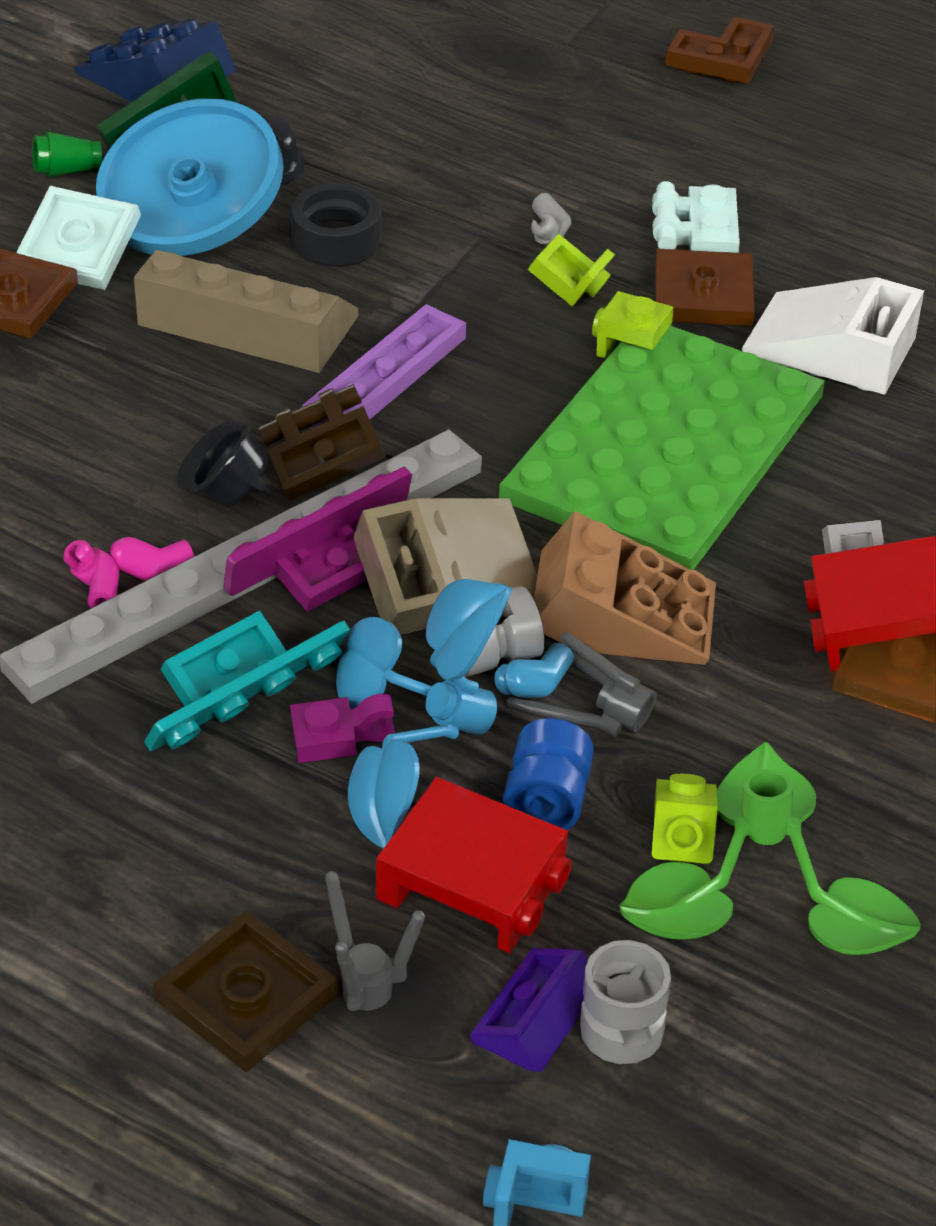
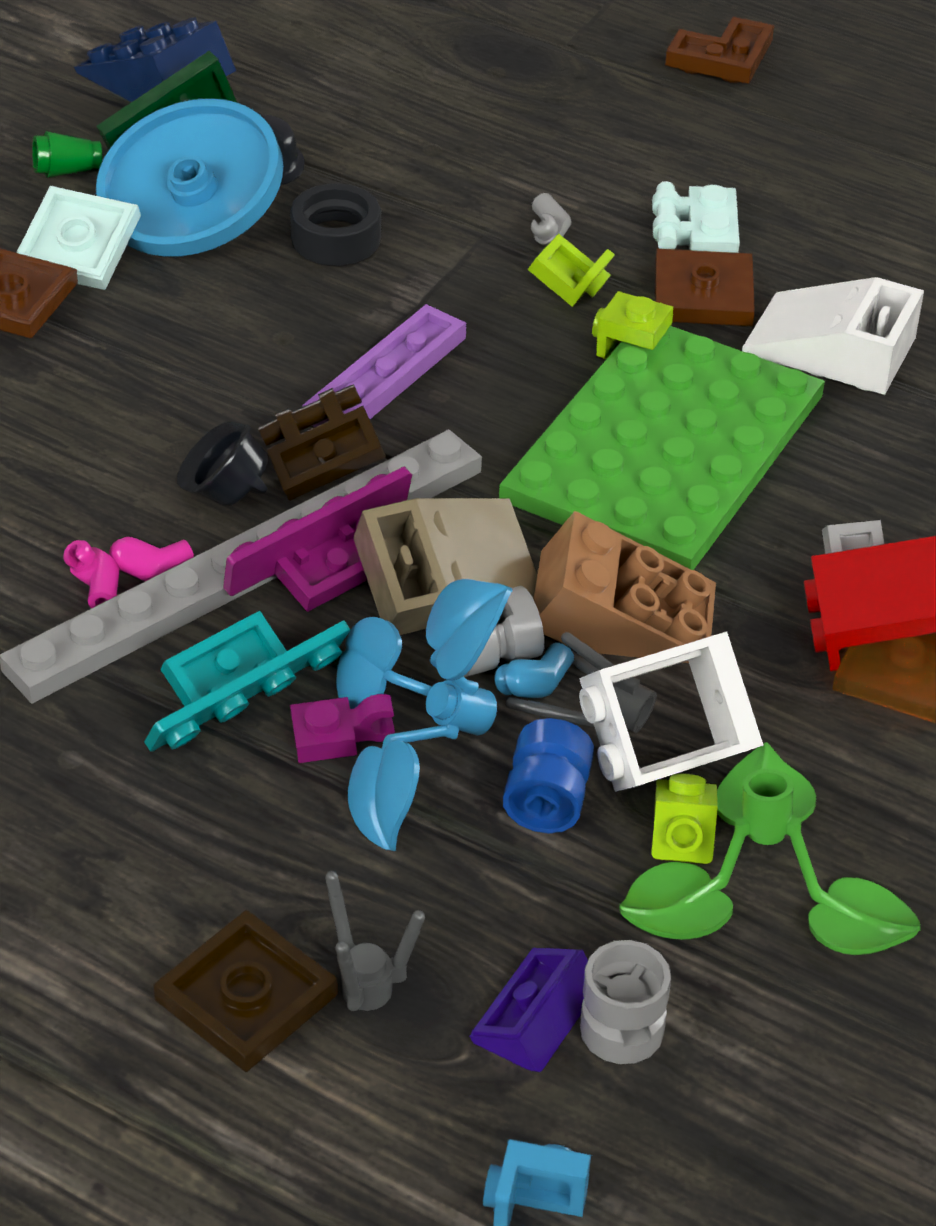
(241, 311): dark tan slope -> none
(475, 860): red panel -> none
(720, 693): none -> white window

